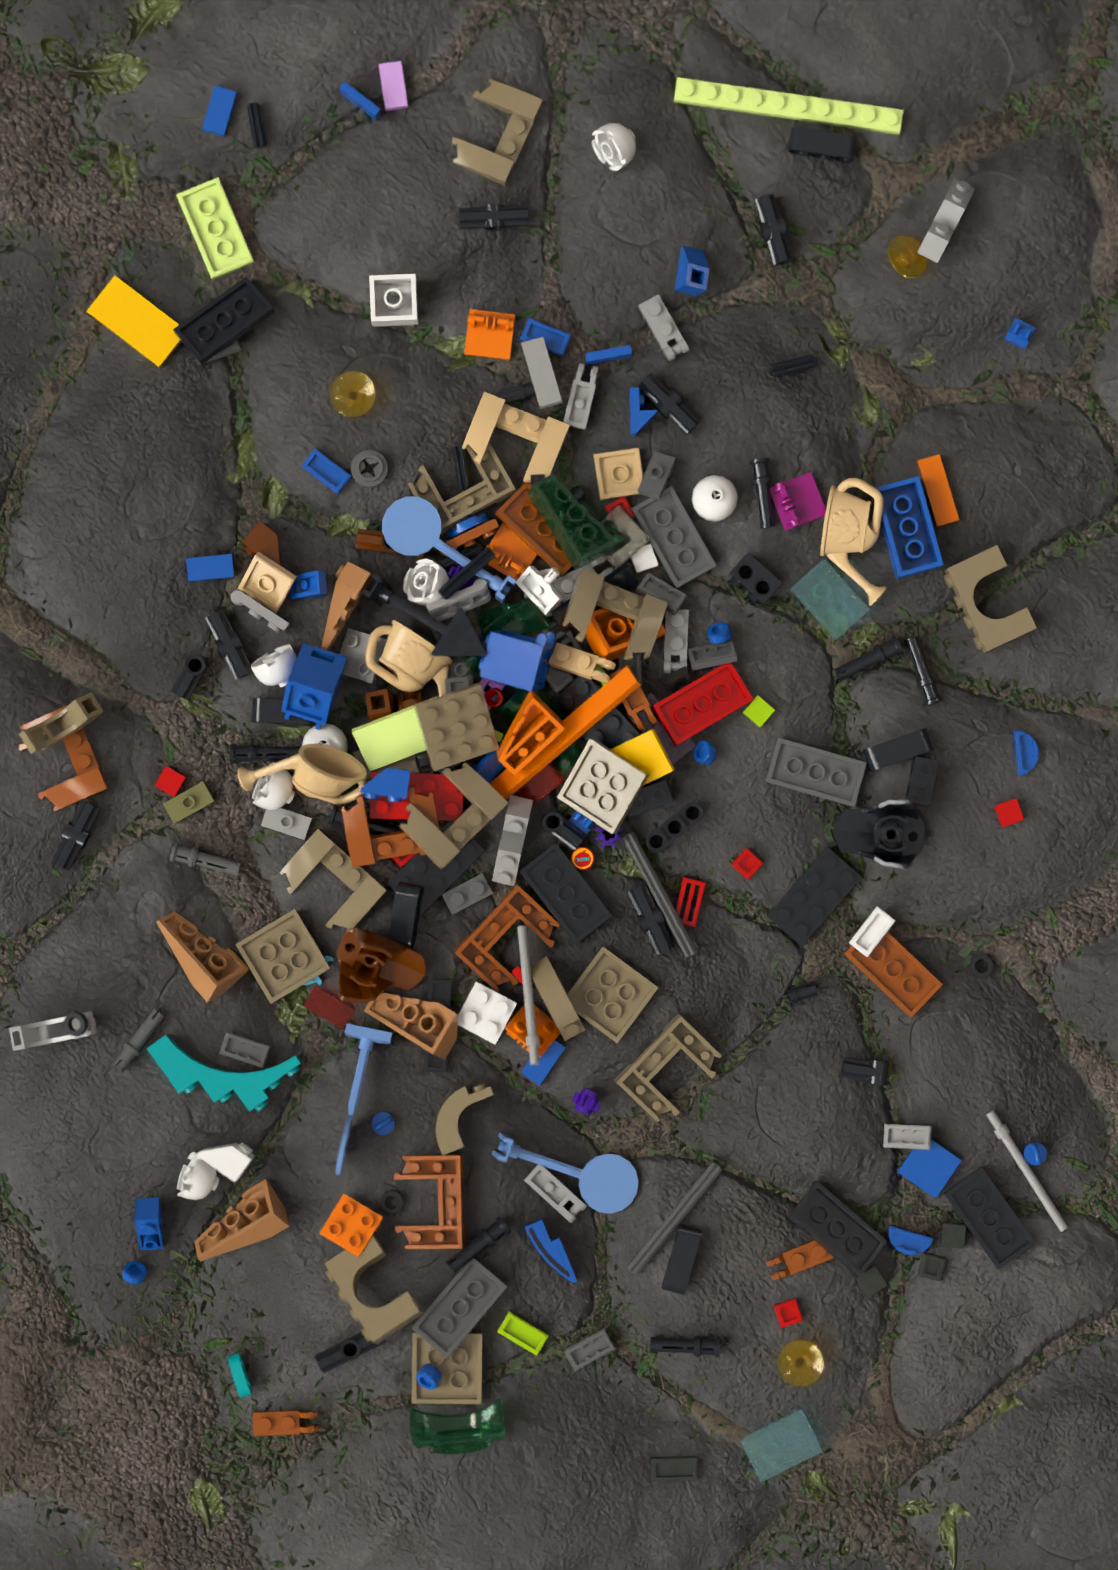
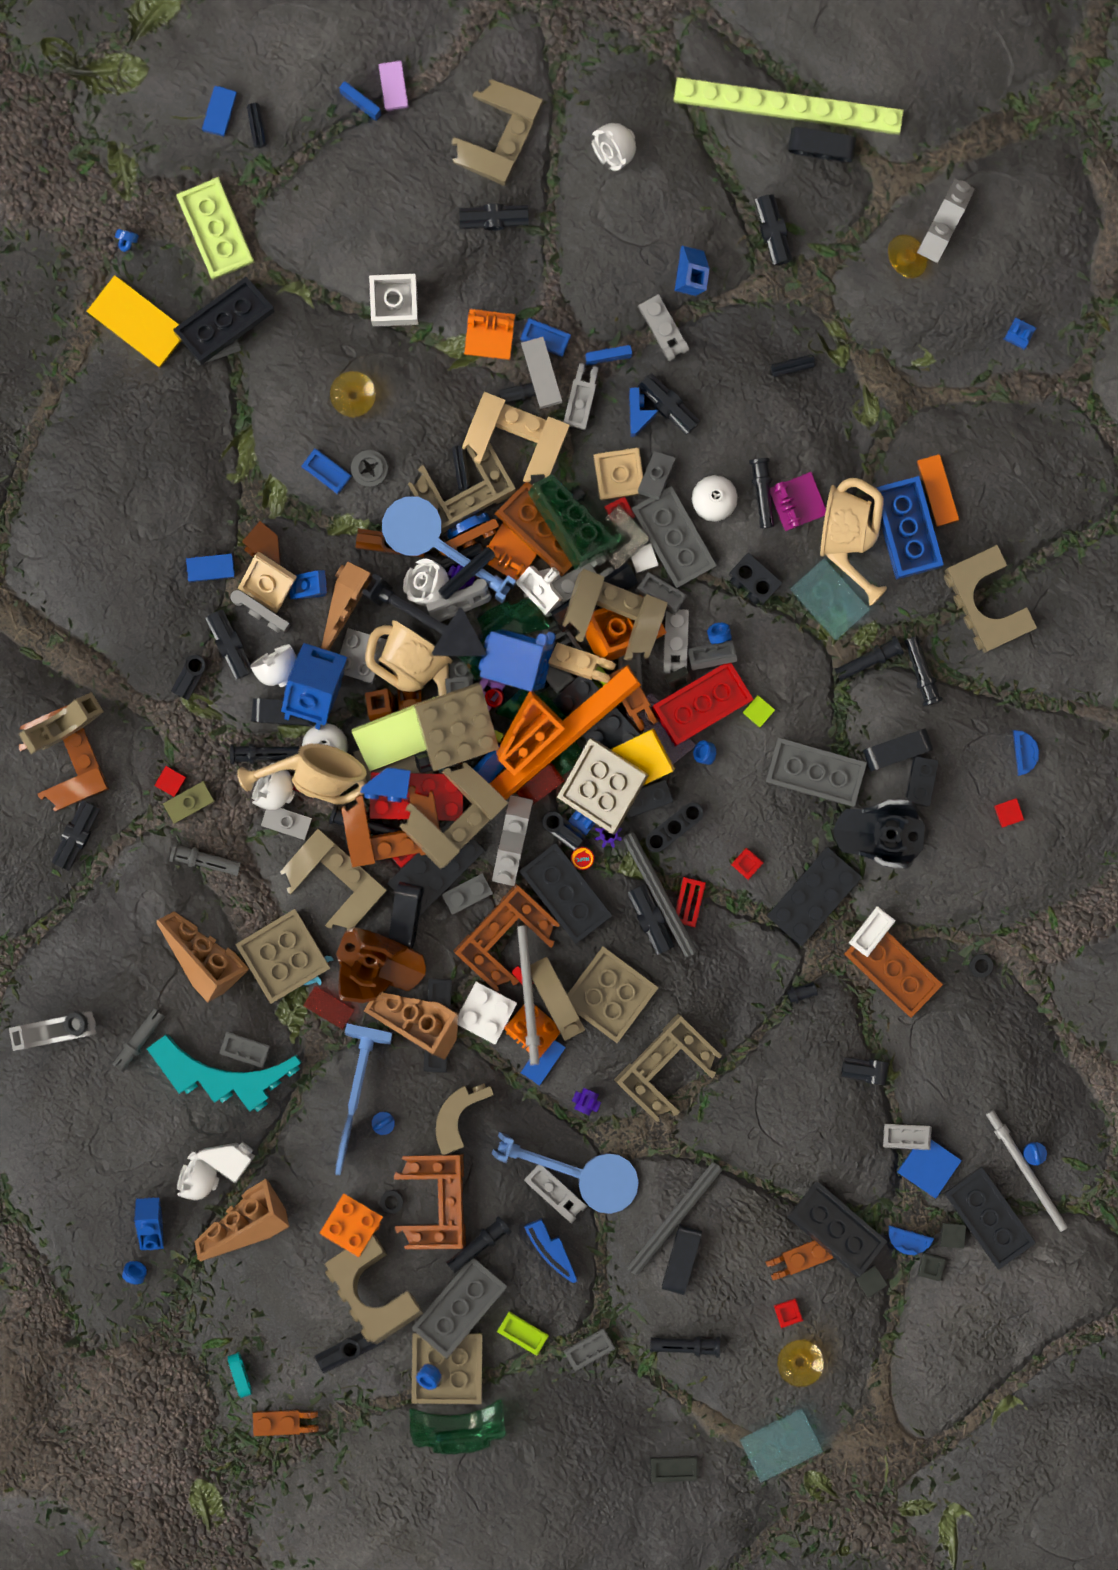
(128, 236): none -> blue tile

